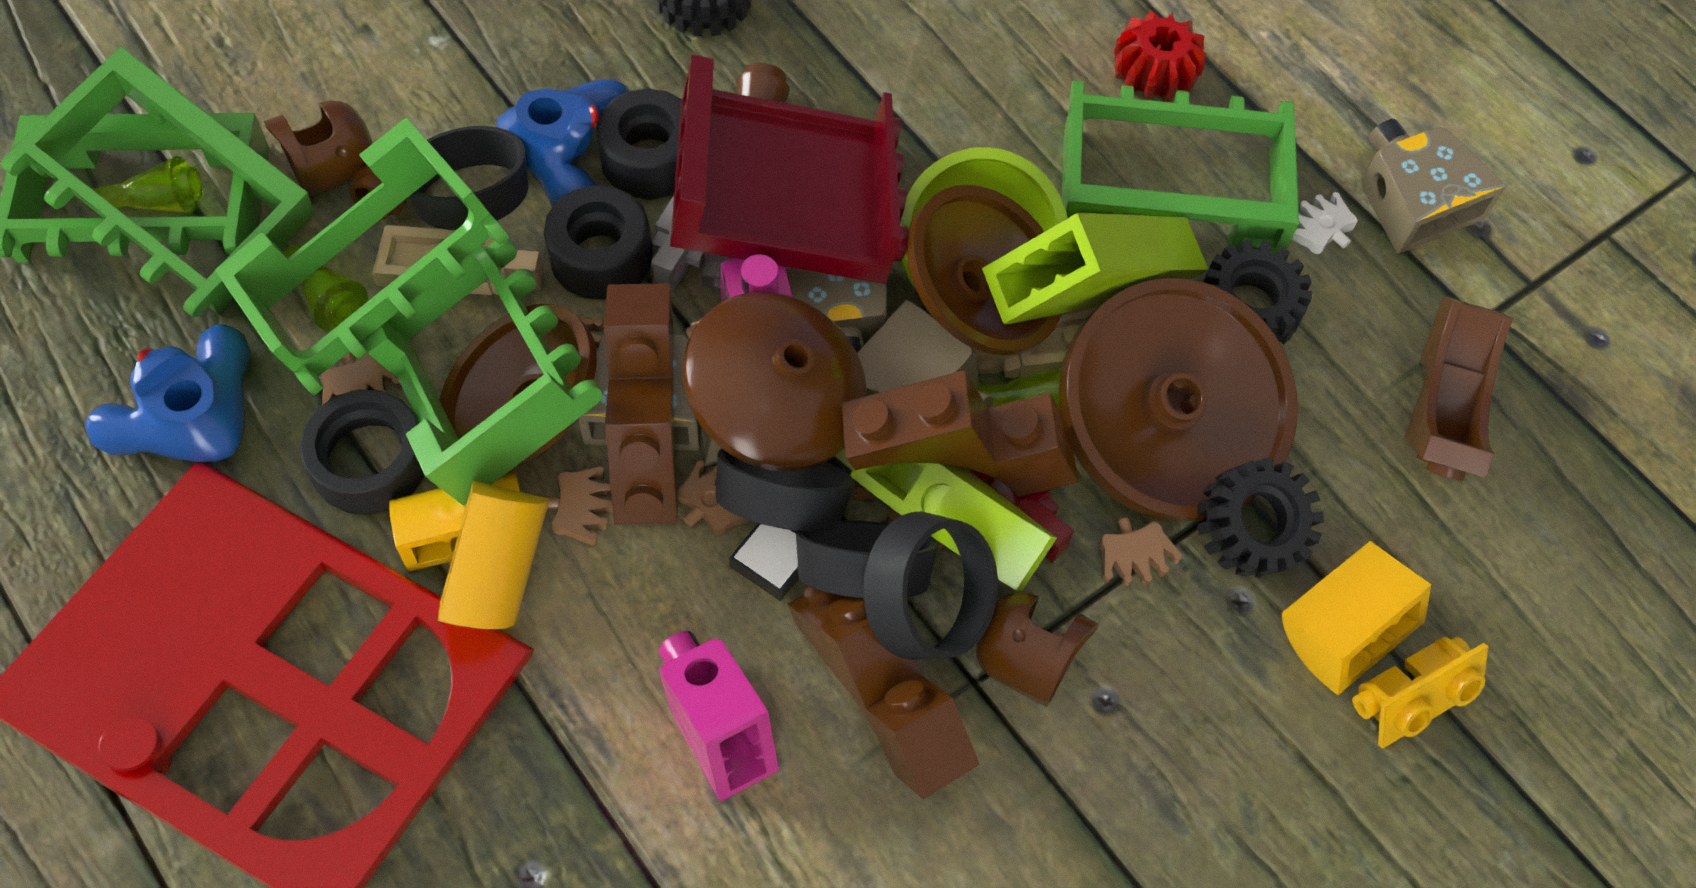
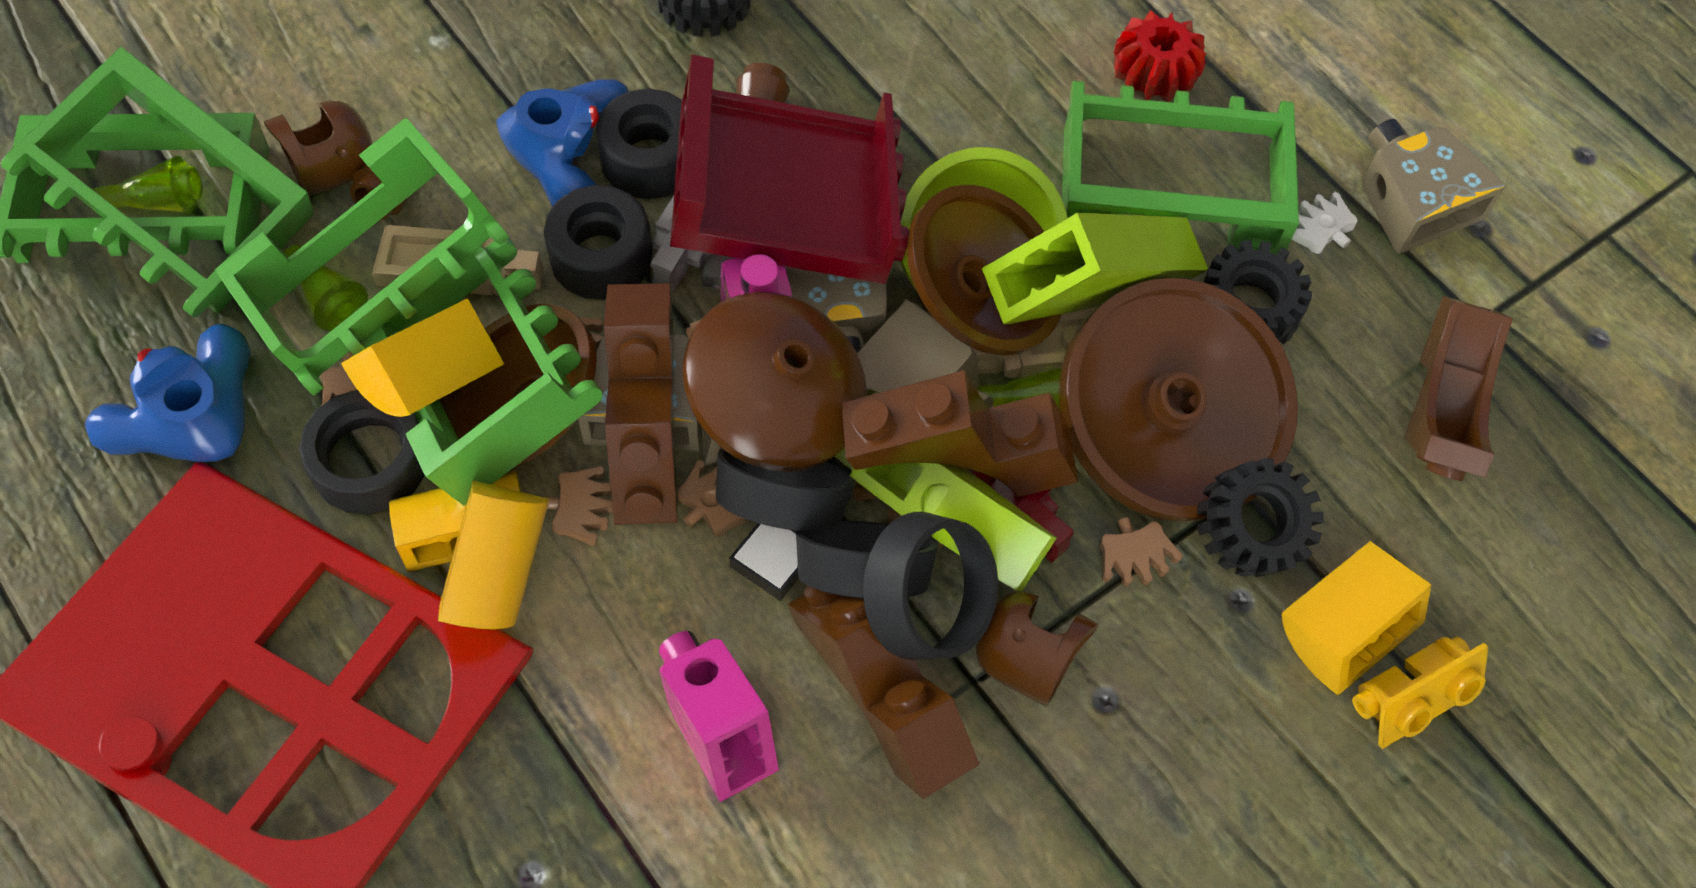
(424, 361): none -> yellow brick
(469, 148): black tyre -> none

